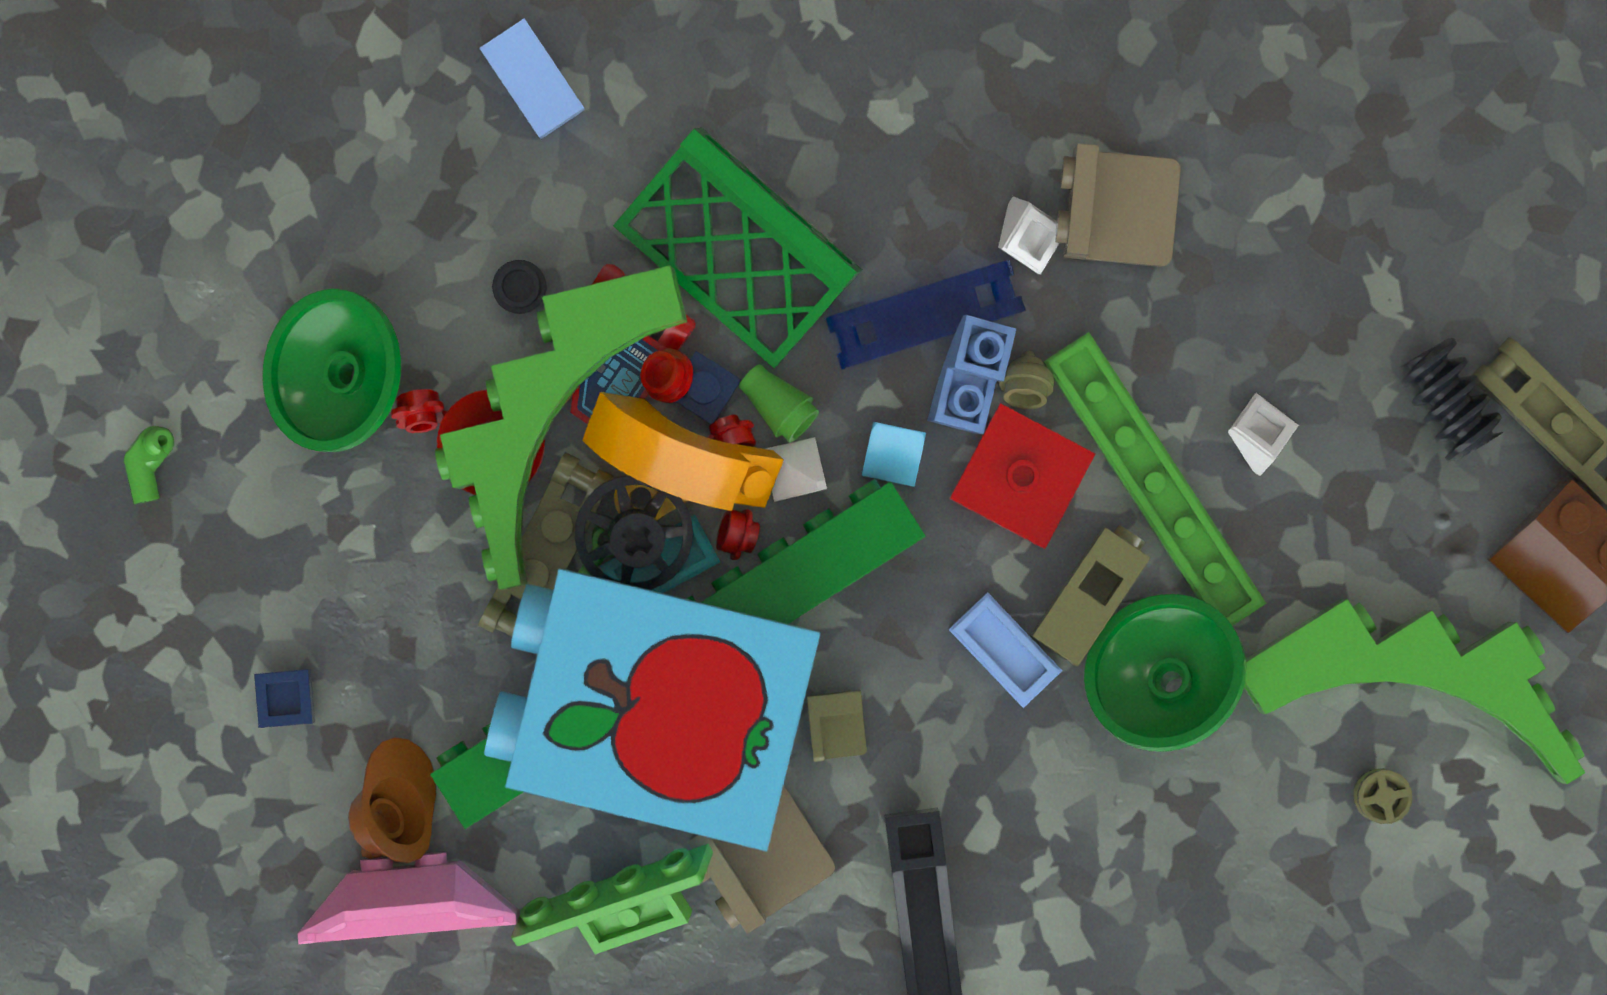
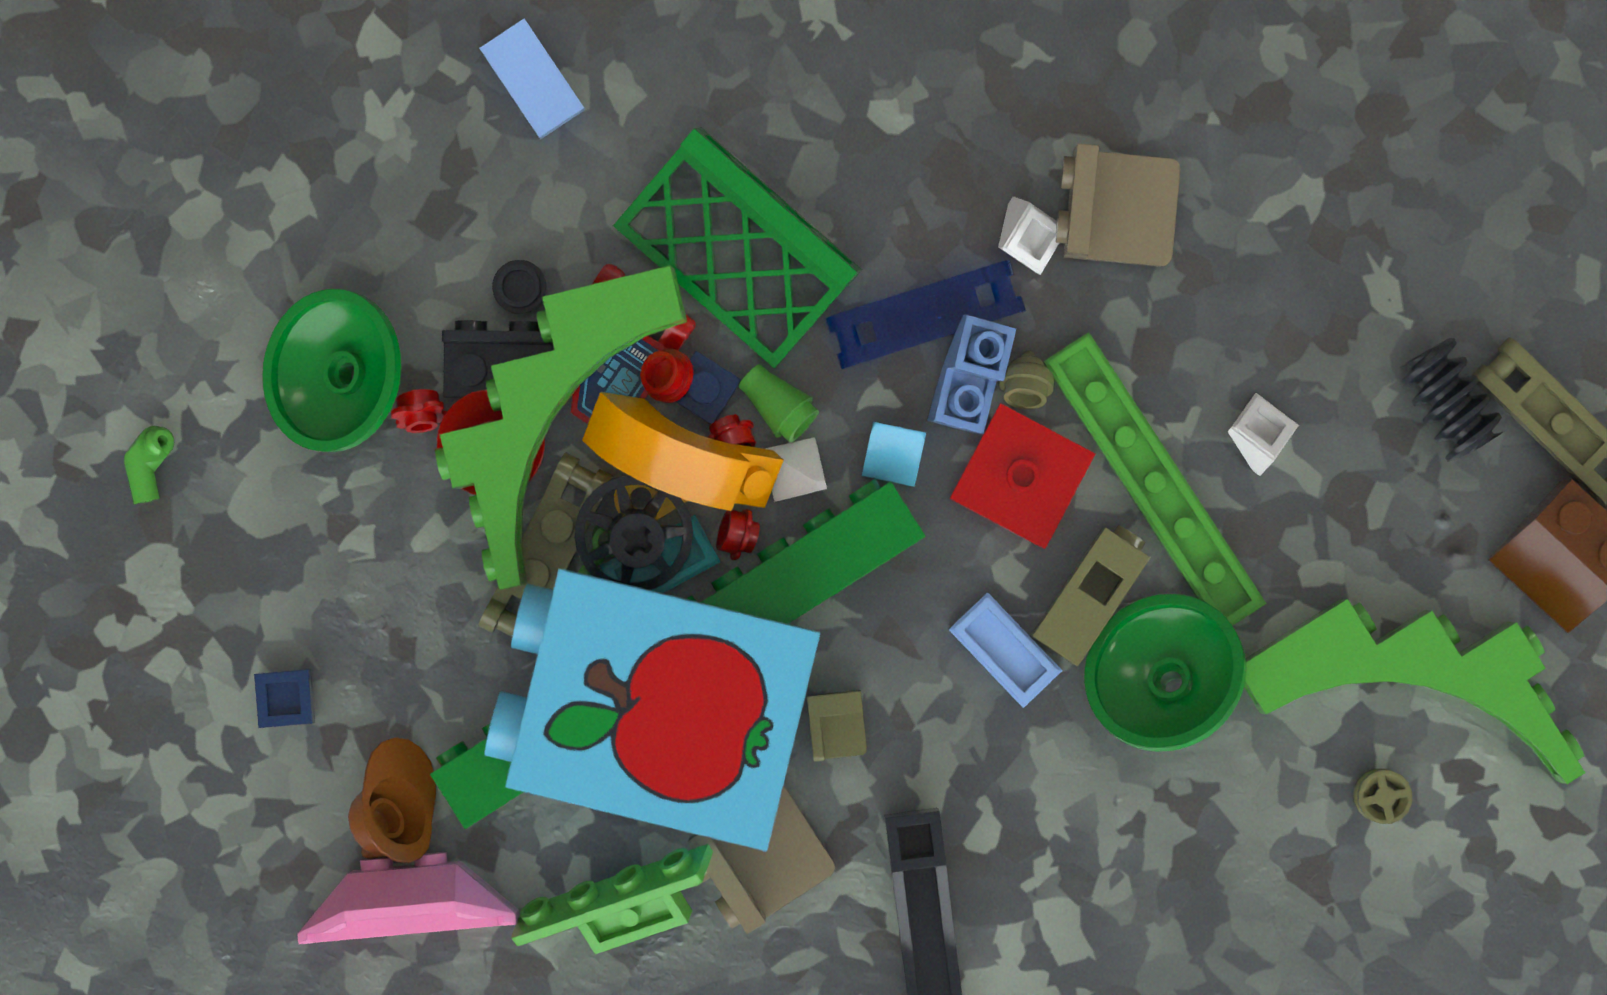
(473, 350): none -> black bracket

